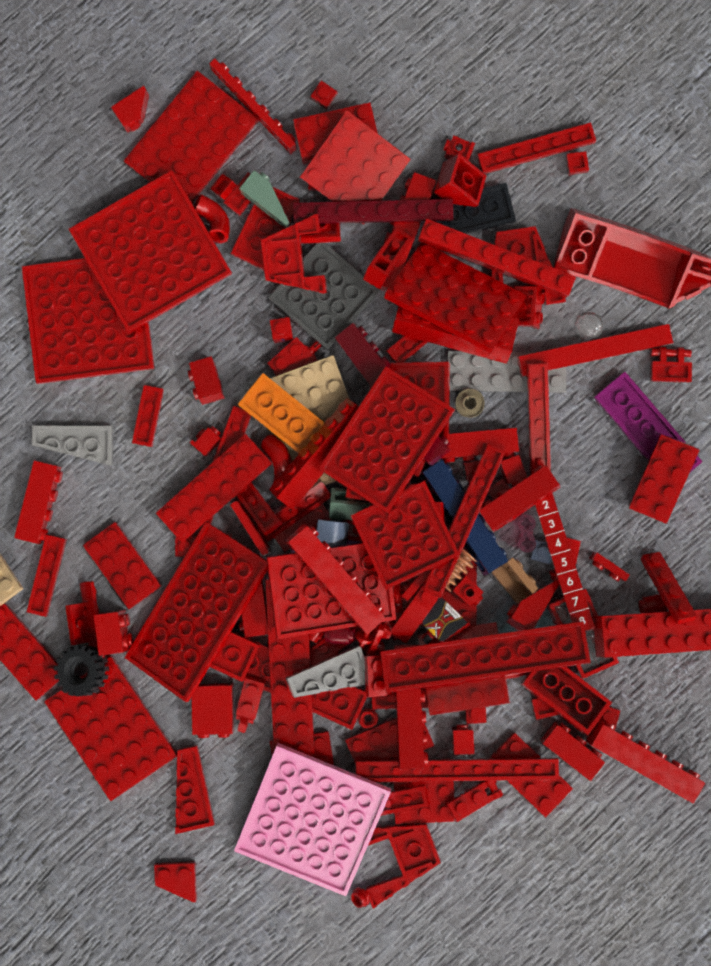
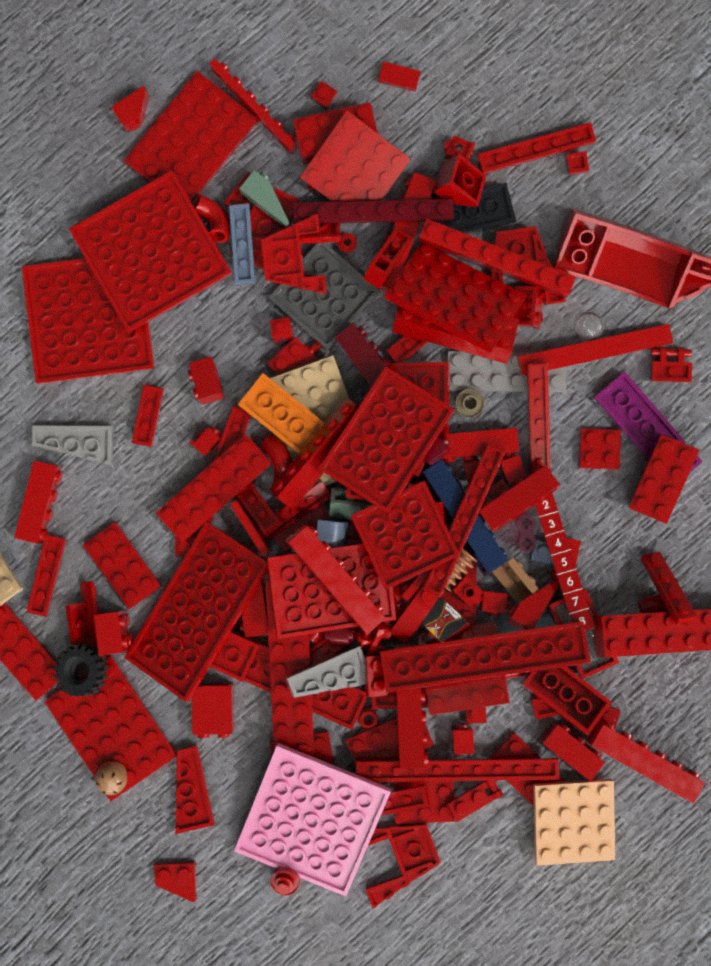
(108, 782): none -> medium nougat helmet
(223, 187): red plate -> none
(242, 244): none -> sand blue plate
(249, 702): red hinge -> none
(285, 881): none -> red plate
(350, 248): none -> red plate
(360, 897): red plate -> none
(399, 76): none -> red tile
(494, 603): none -> red brick
(574, 821): none -> light nougat plate
(599, 449): none -> red plate
(614, 571): red plate -> none

